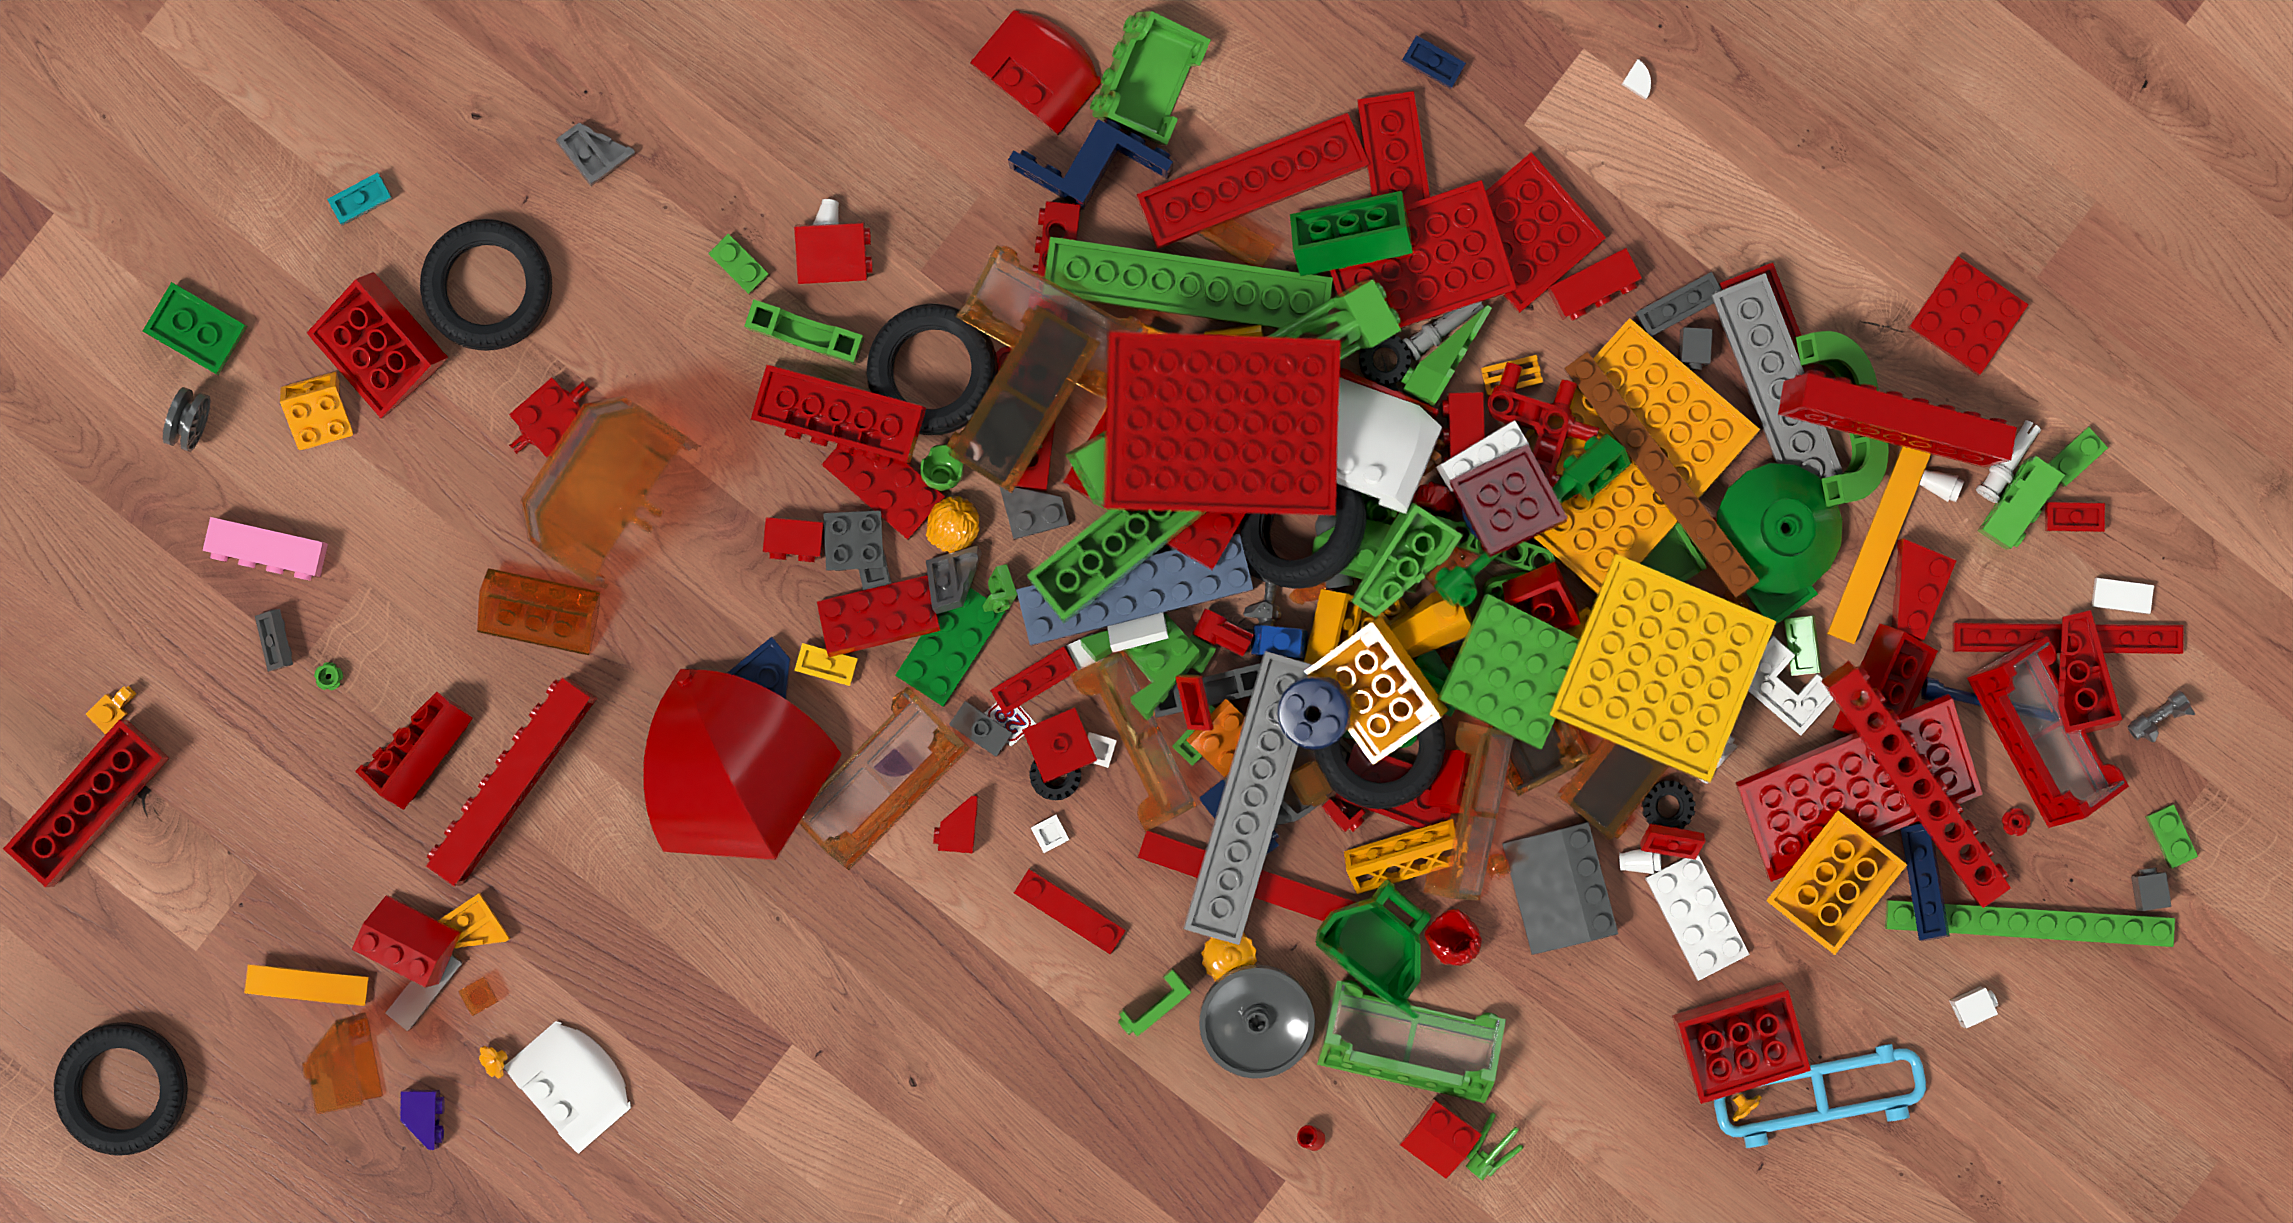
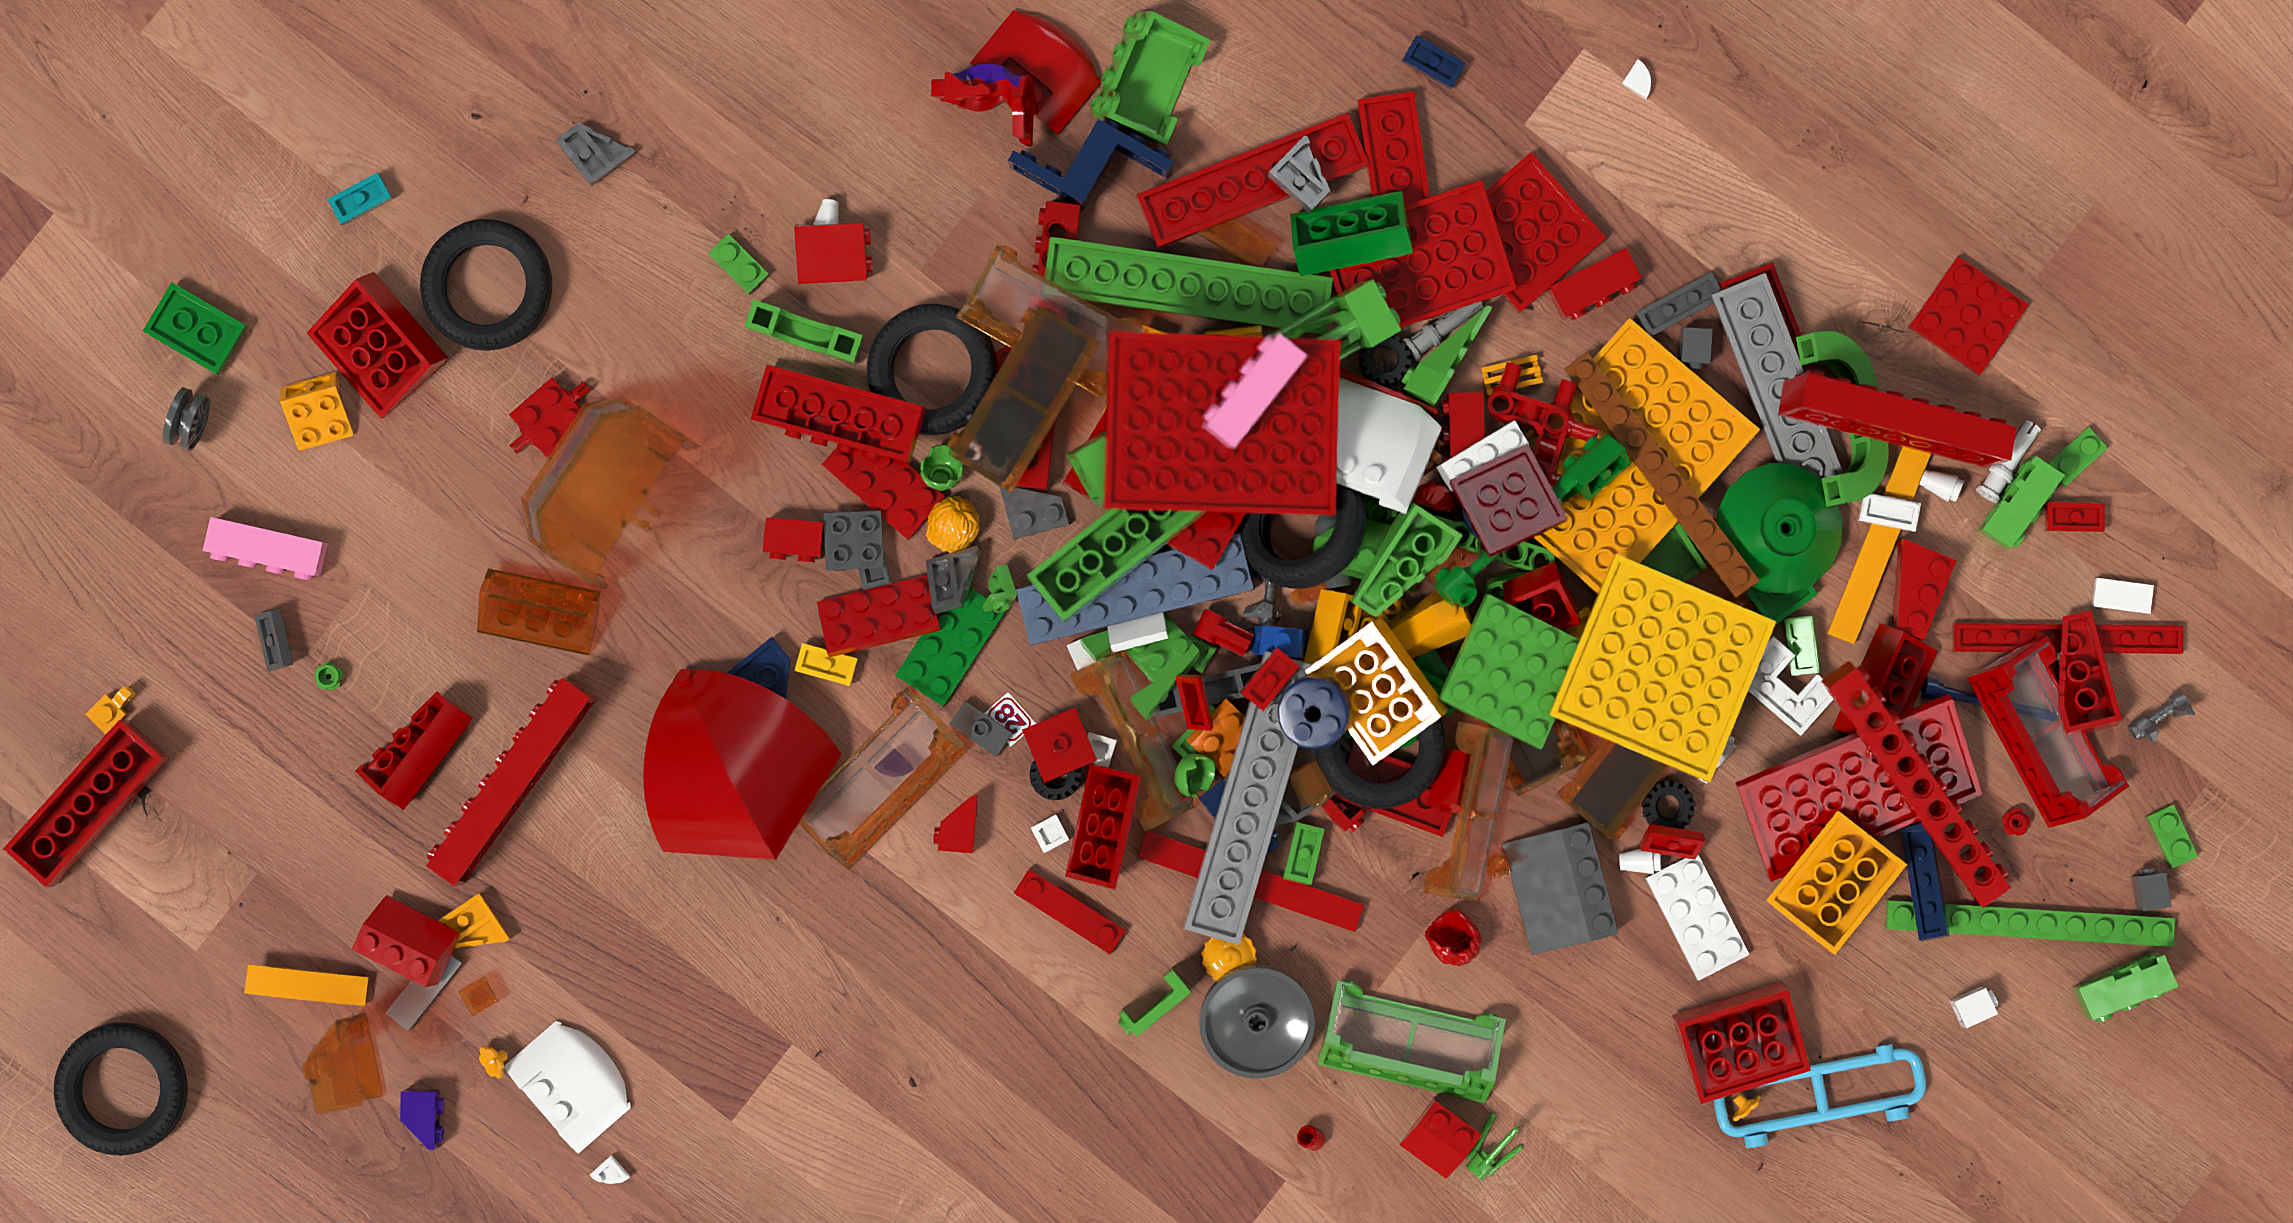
(610, 1172): none -> white tile
(987, 87): none -> red hips
(1033, 680): red plate -> none
(1102, 826): none -> red slope
(1194, 774): none -> bright green hair
(1253, 390): none -> bright pink brick
(1269, 679): none -> red plate
(1301, 176): none -> flat silver wing
(1303, 853): none -> bright green plate
(1377, 945): green piece -> none
(1400, 852): light orange fence -> none
(1889, 512): none -> white tile
(2125, 986): none -> bright green wedge

